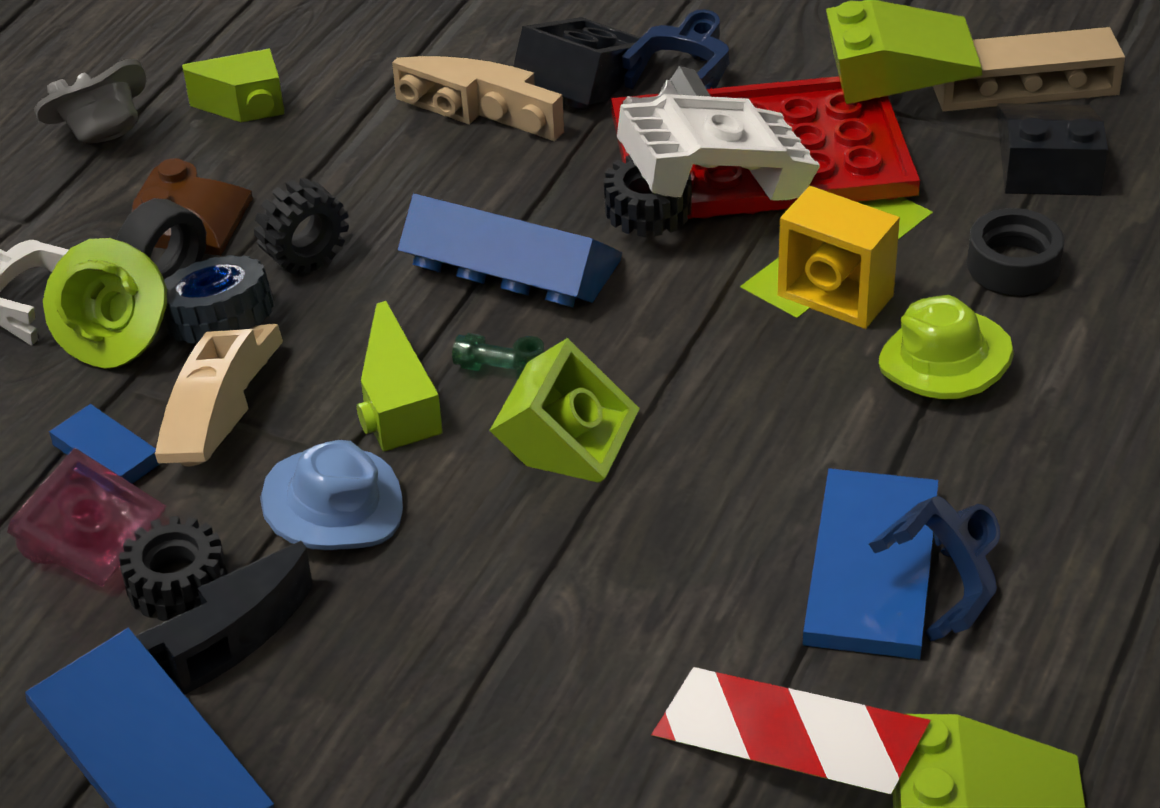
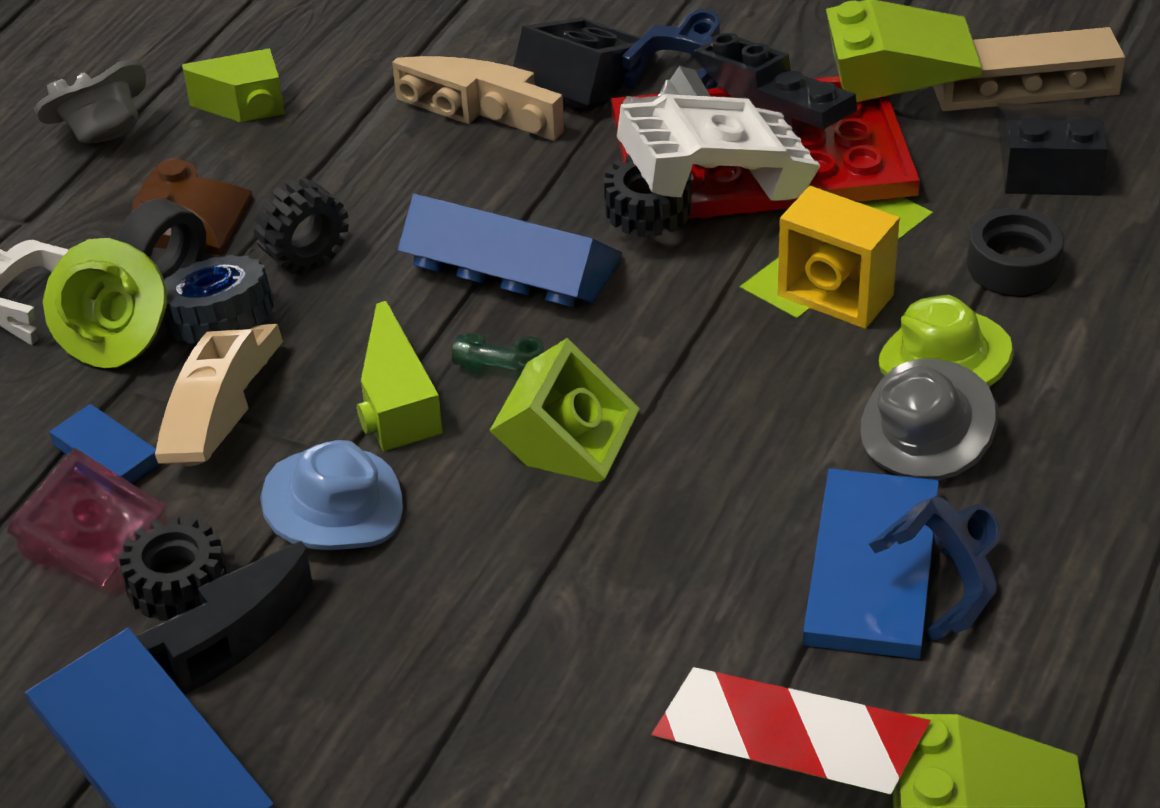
(766, 79): none -> black slope
(929, 420): none -> dark grey hat

